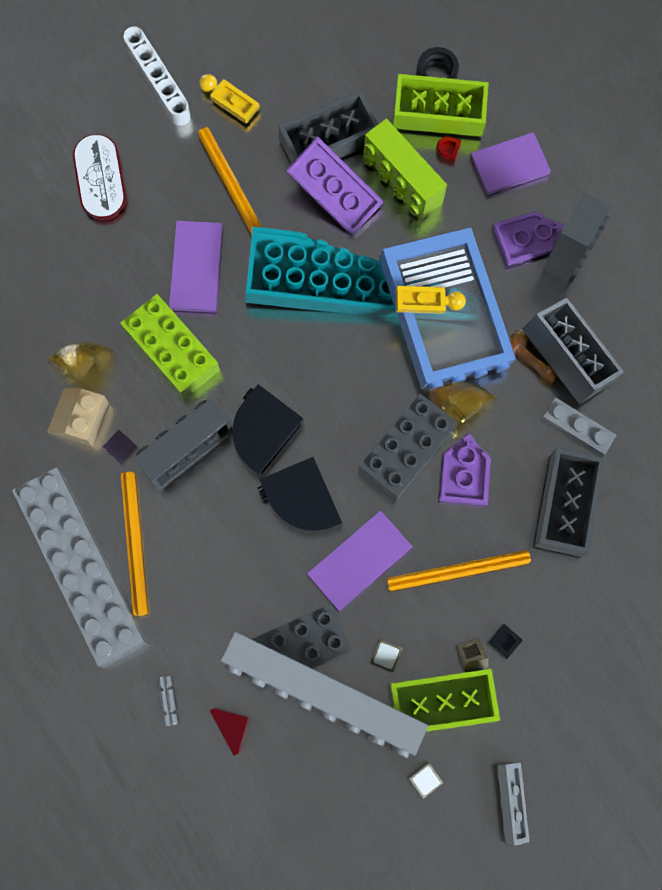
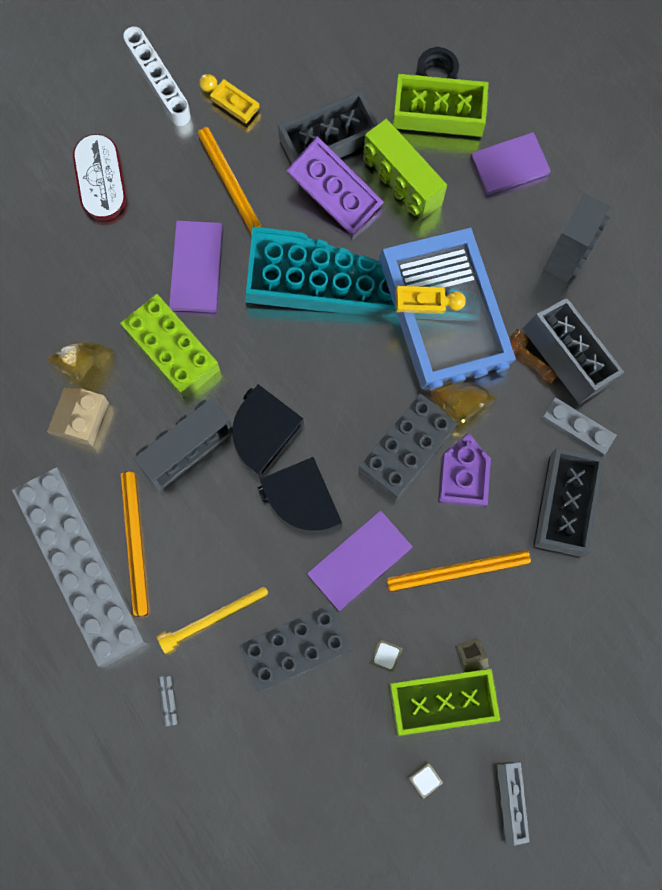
(119, 446): clear purple tile -> none
(169, 640): none -> yellow piece
(231, 727): dark red slope -> none
(324, 693): light grey brick -> none
(448, 148): red tile -> none
(505, 641): black tile -> none
(526, 237): medium lavender tile -> none

